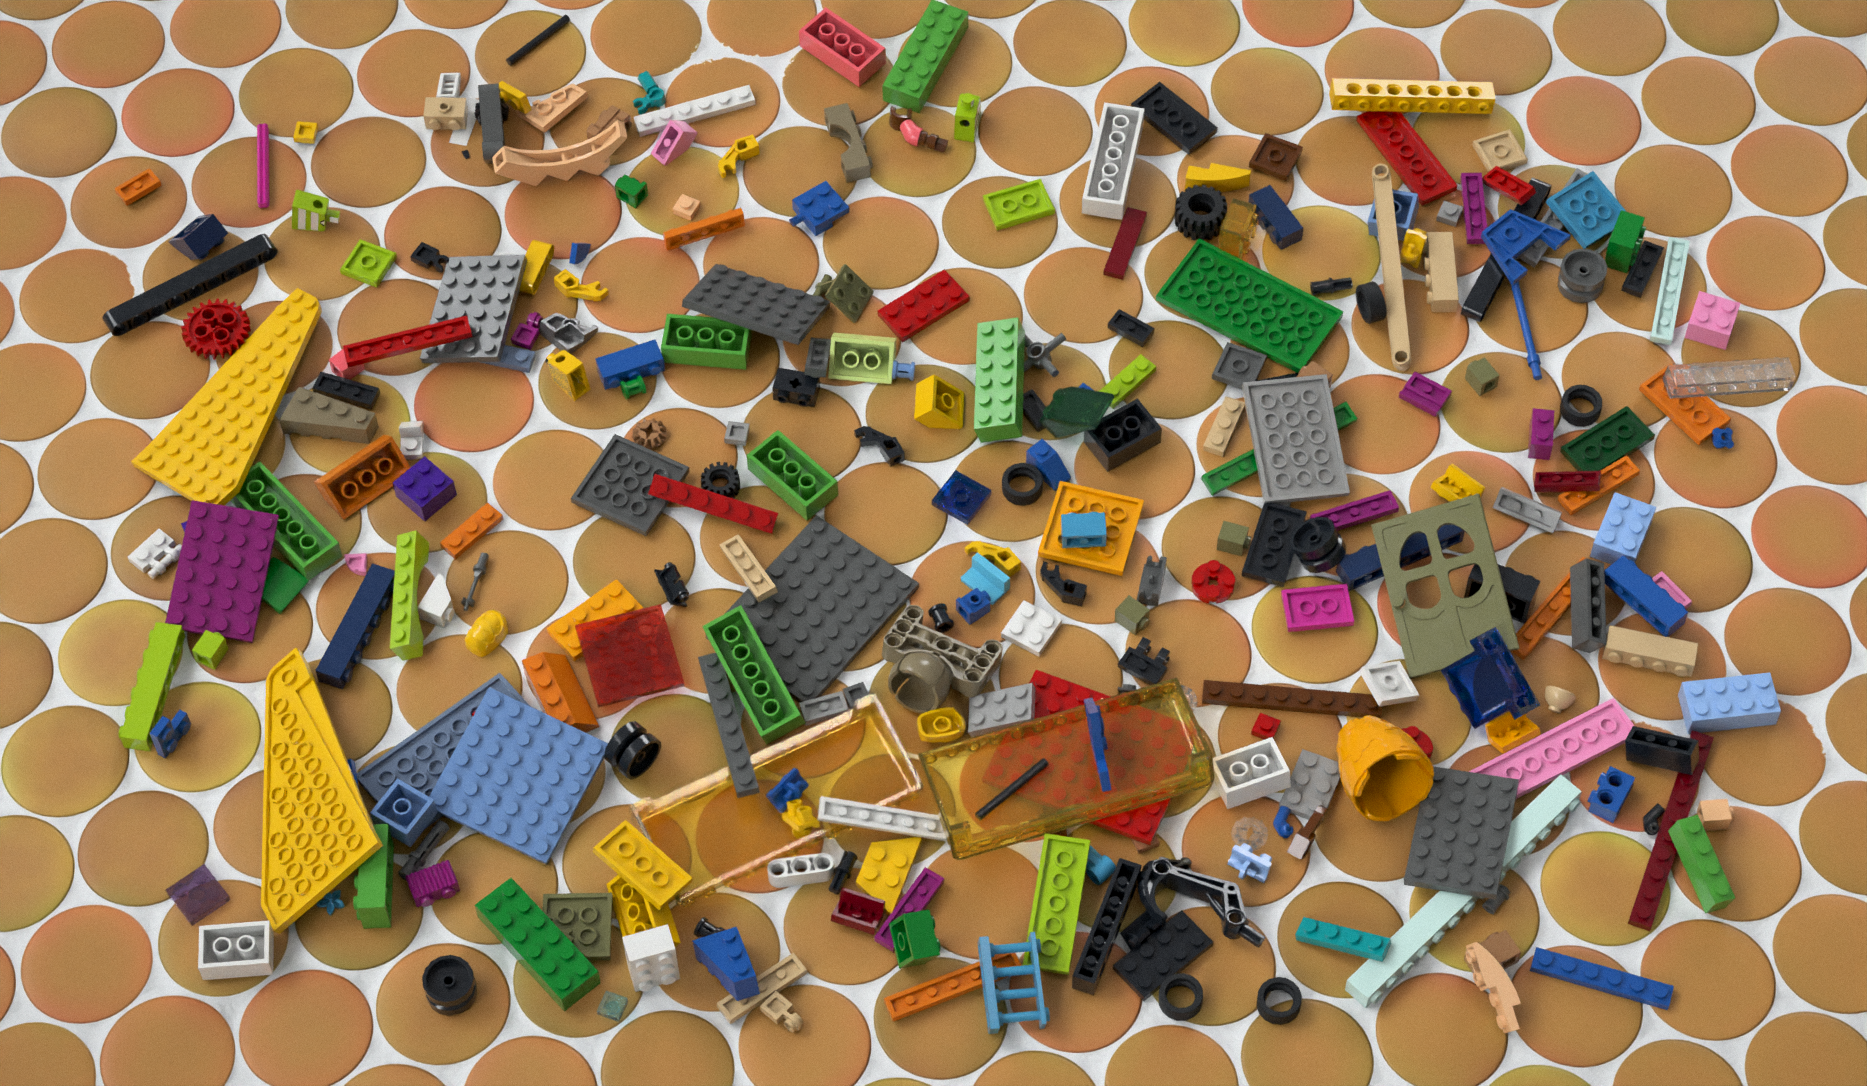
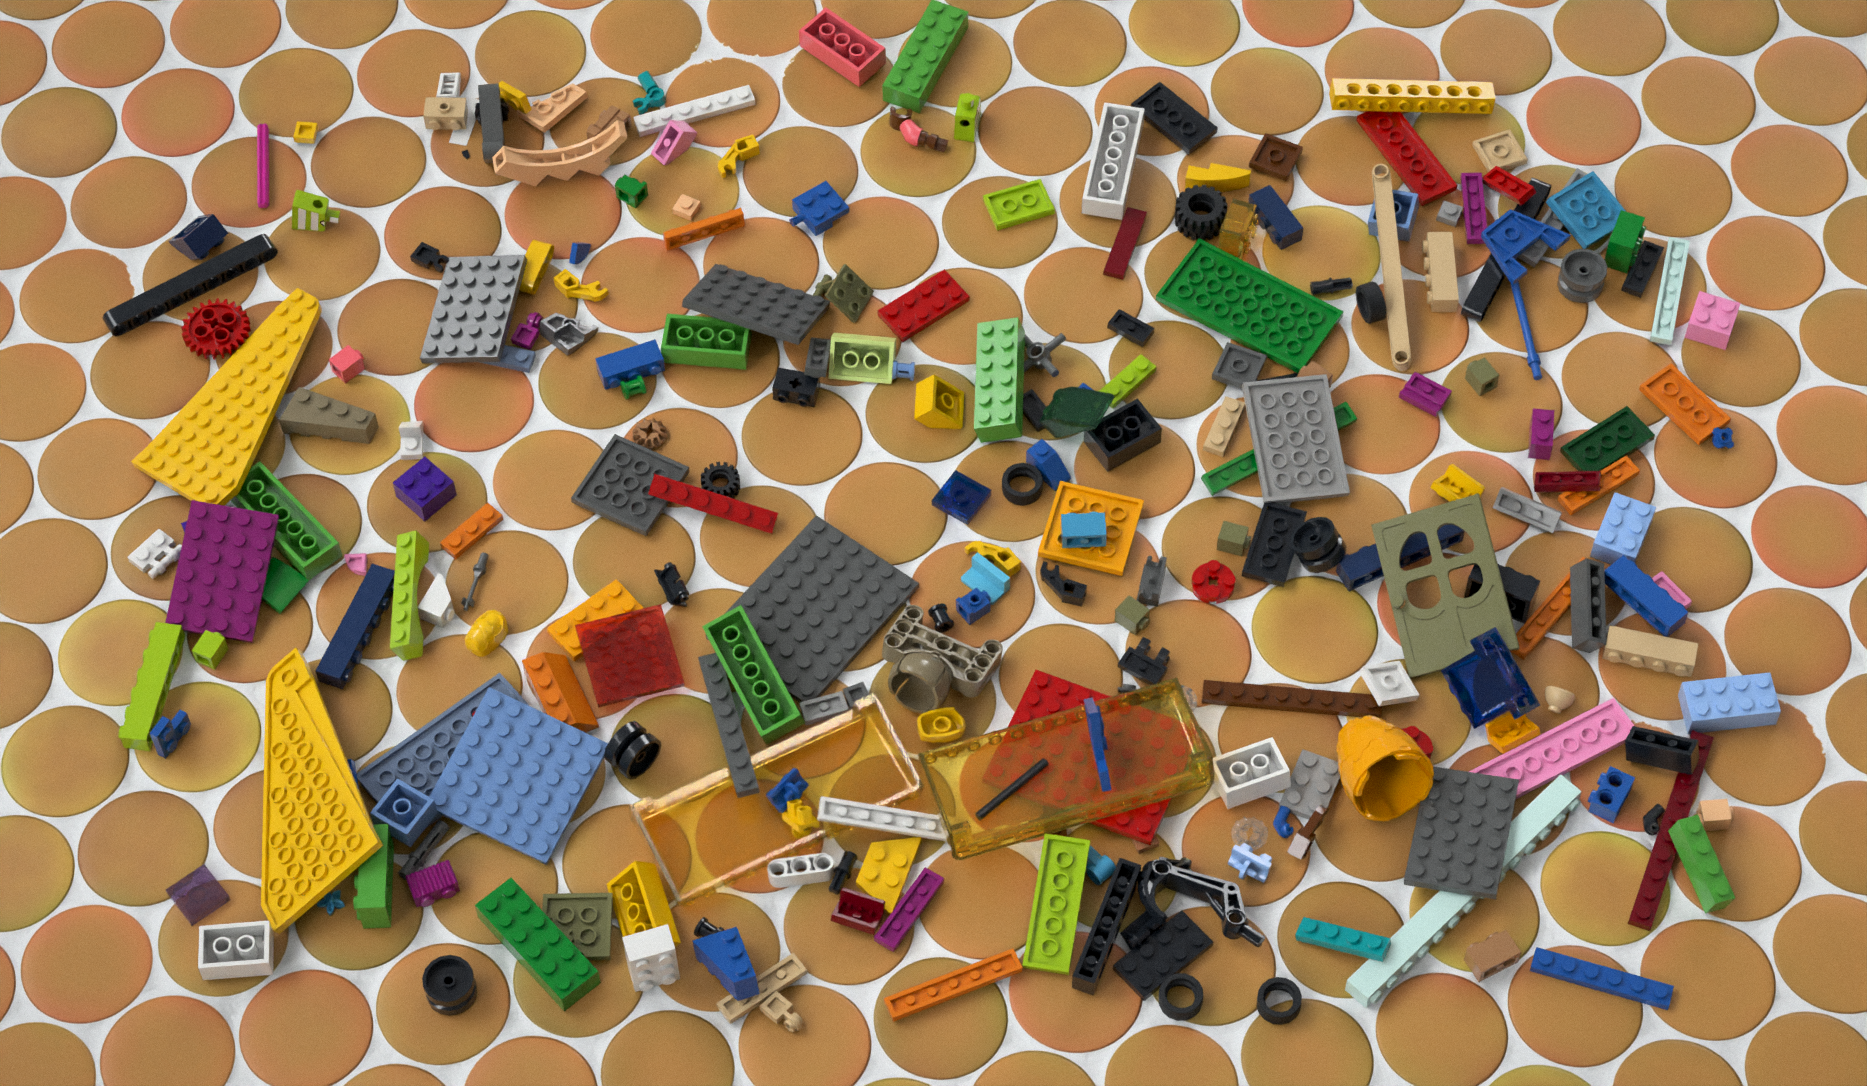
(138, 187): orange plate -> none
(346, 390): black plate -> none
(363, 476): orange slope -> none
(368, 263): lime tile -> none
(407, 341): red plate -> none
(538, 39): black bar -> none
(568, 374): yellow torso -> none
(612, 1006): clear light blue plate -> none
(642, 865): yellow plate -> none
(737, 433): light grey plate -> none
(748, 568): tan plate -> none
(792, 475): bright green brick -> none
(841, 124): dark tan arch -> none
(874, 437): black piece -> none
(914, 938): green brick -> none
(993, 996): dark azure fence -> none
(1001, 709): light grey plate -> none
(1031, 628): white plate -> none
(1265, 726): red plate -> none
(1317, 607): dark pink plate -> none
(1361, 510): magenta plate -> none
(1413, 247): yellow hips -> none
(1492, 905): dark grey pin -> none
(1492, 976): light nougat slope -> none
(1576, 418): black tyre -> none
(1729, 377): clear brick -> none

